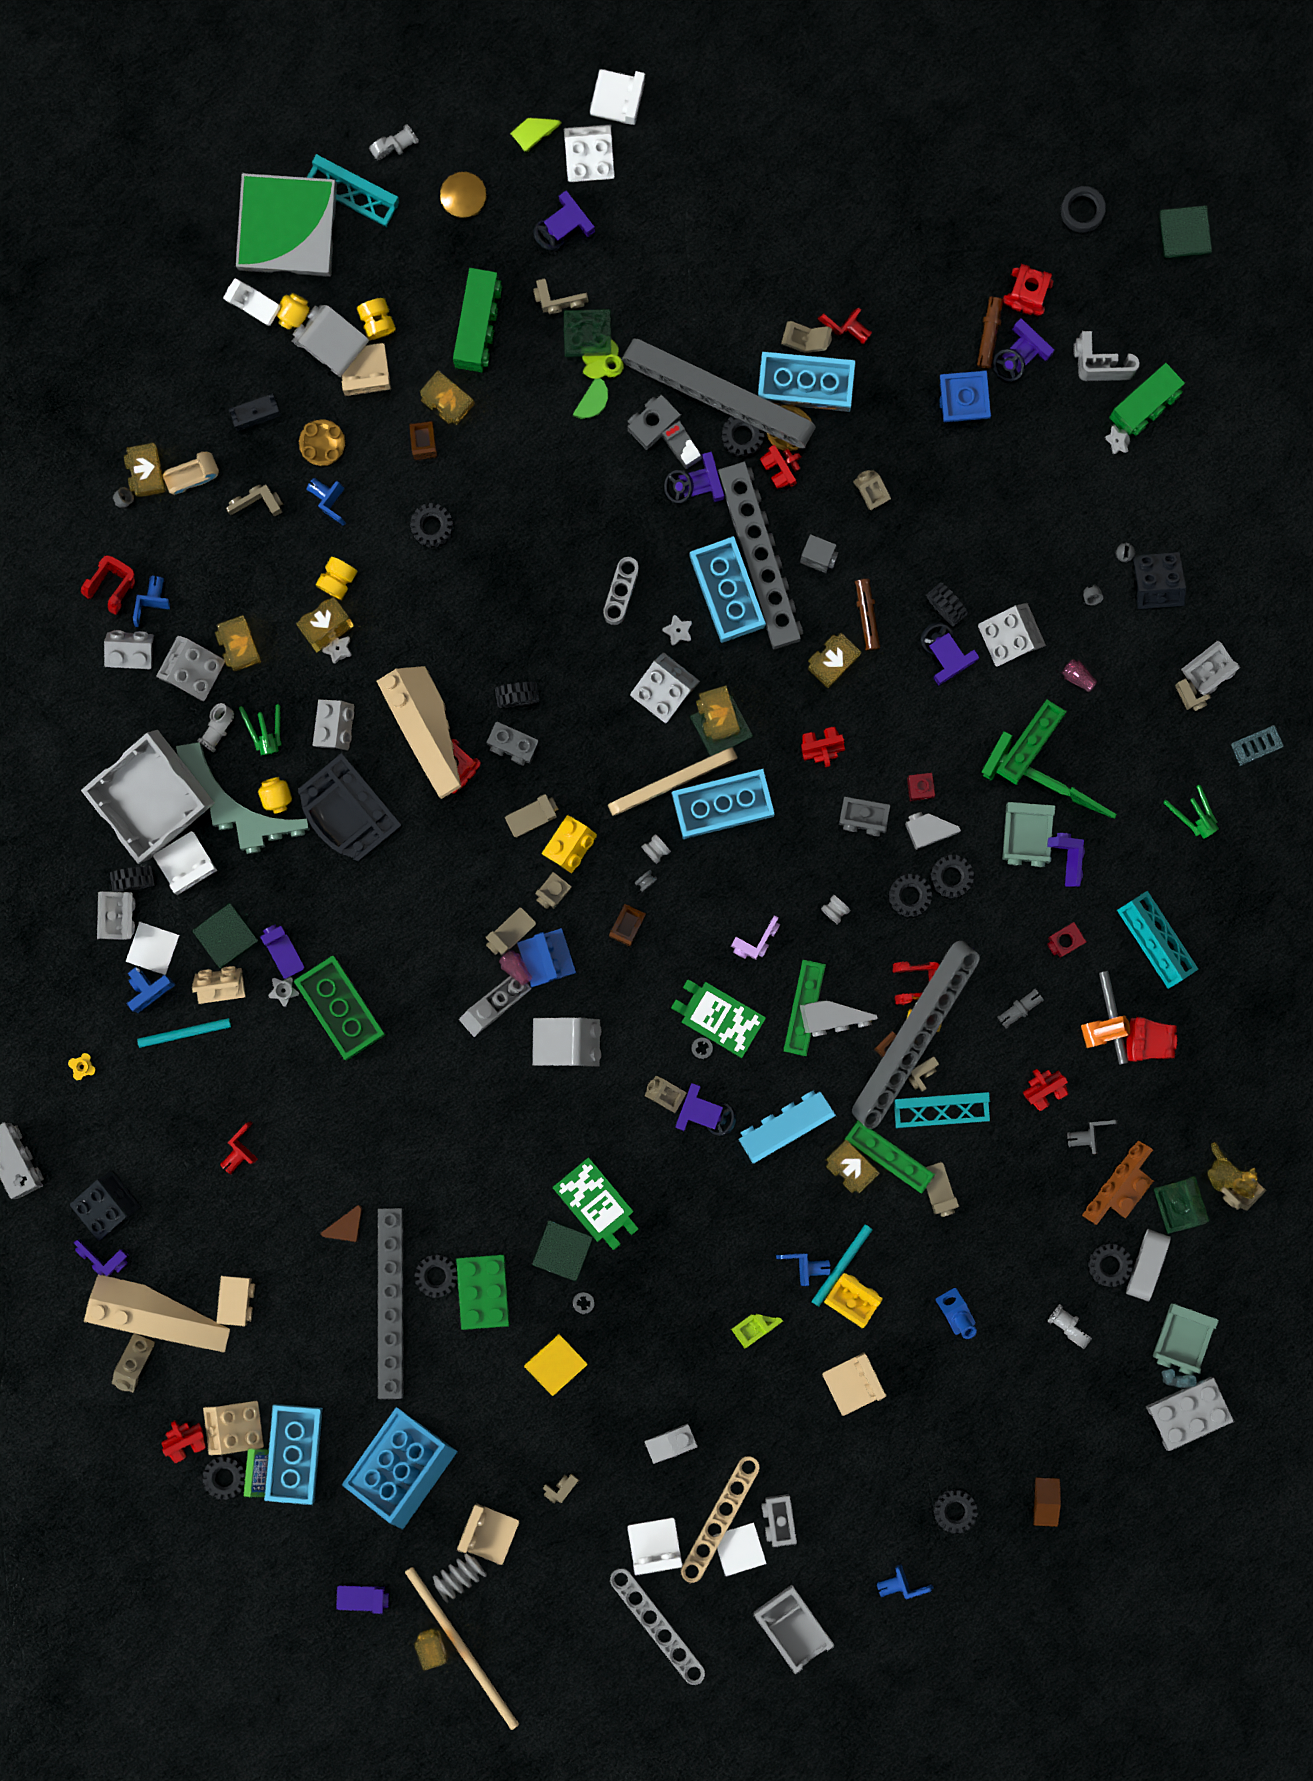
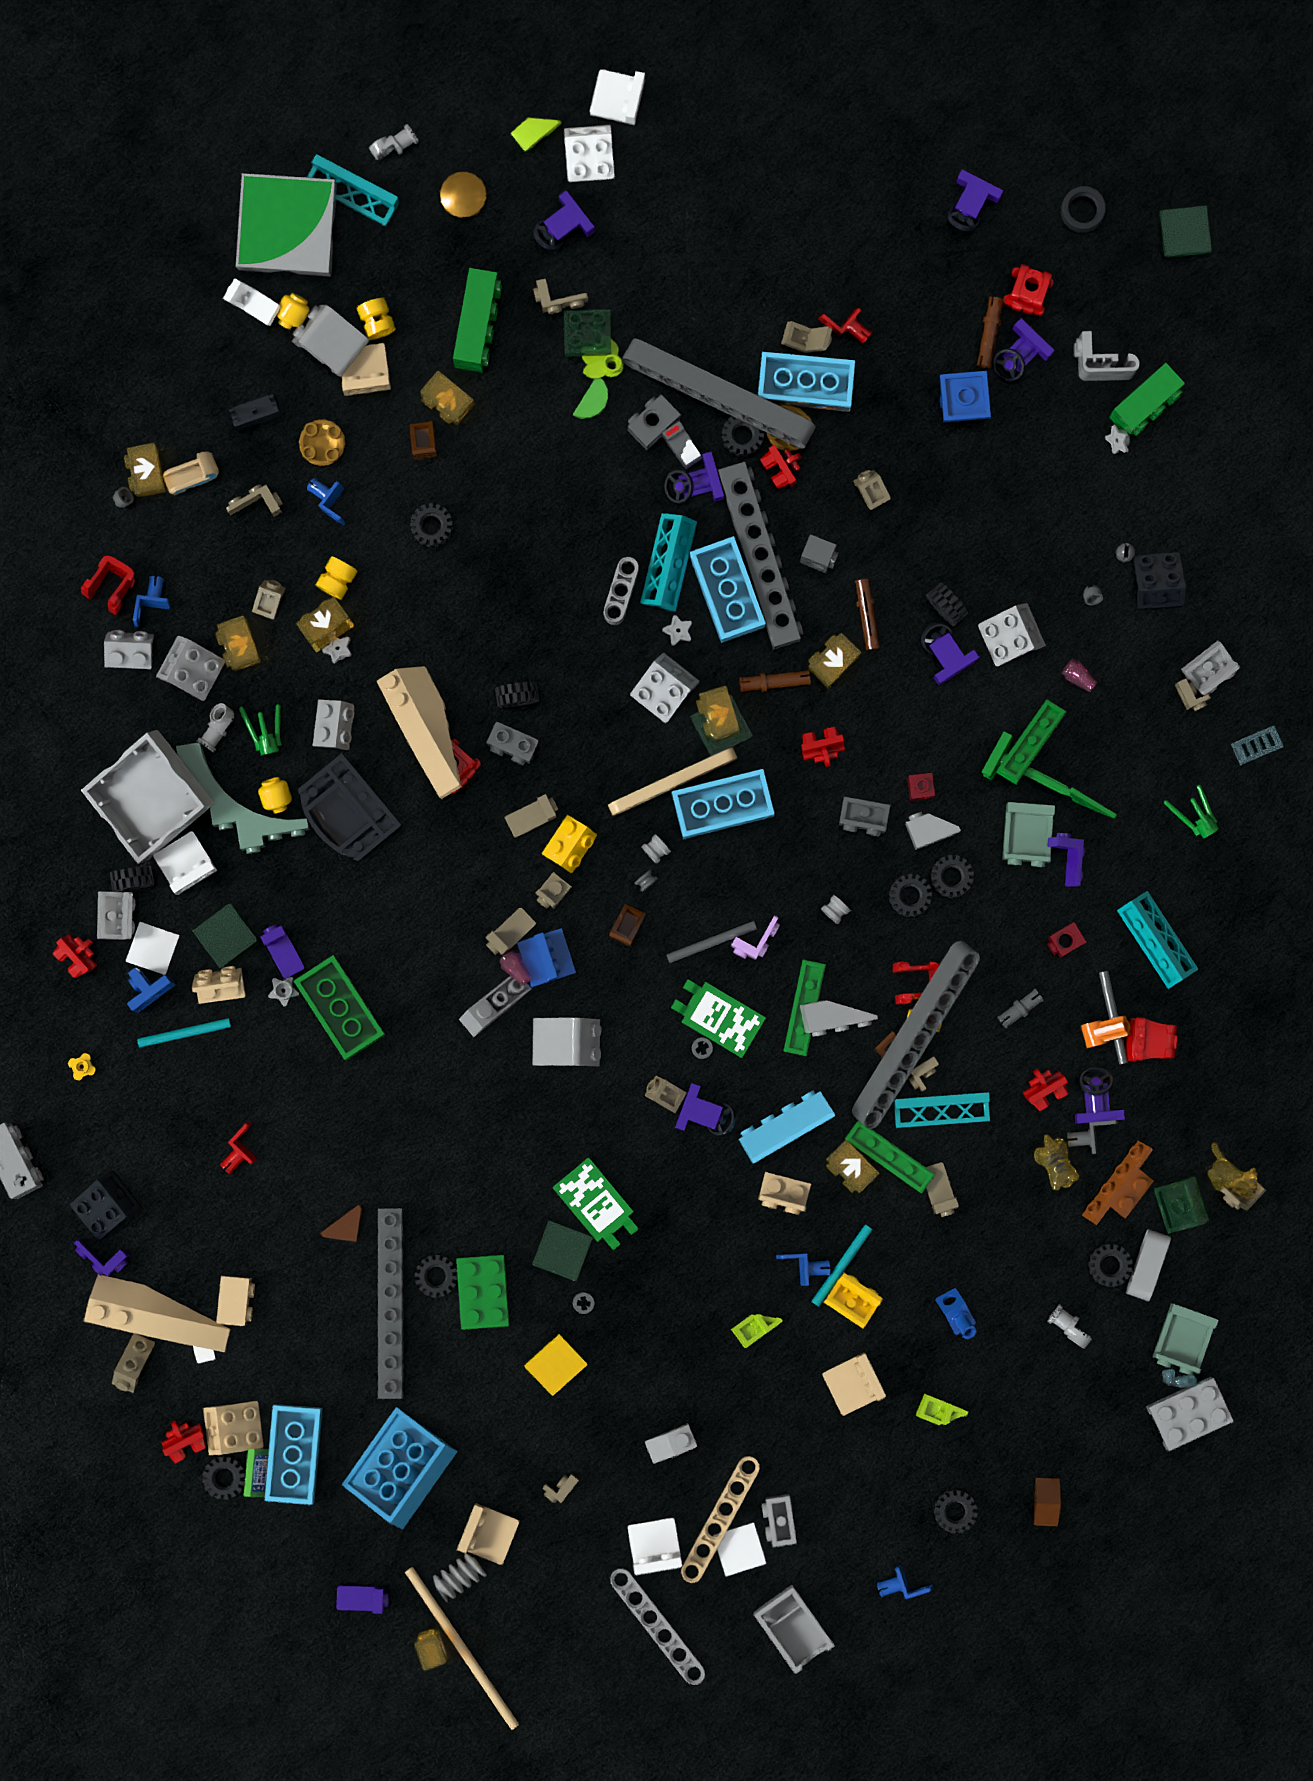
(78, 952): none -> red hips
(203, 1354): none -> white sticker
(268, 598): none -> dark tan bracket
(672, 561): none -> teal fence
(710, 942): none -> dark grey bar
(770, 681): none -> reddish brown pin
(784, 1192): none -> tan bracket
(938, 1411): none -> lime slope
(972, 200): none -> dark purple piece
(1055, 1159): none -> clear yellow animal
(1097, 1098): none -> dark purple piece

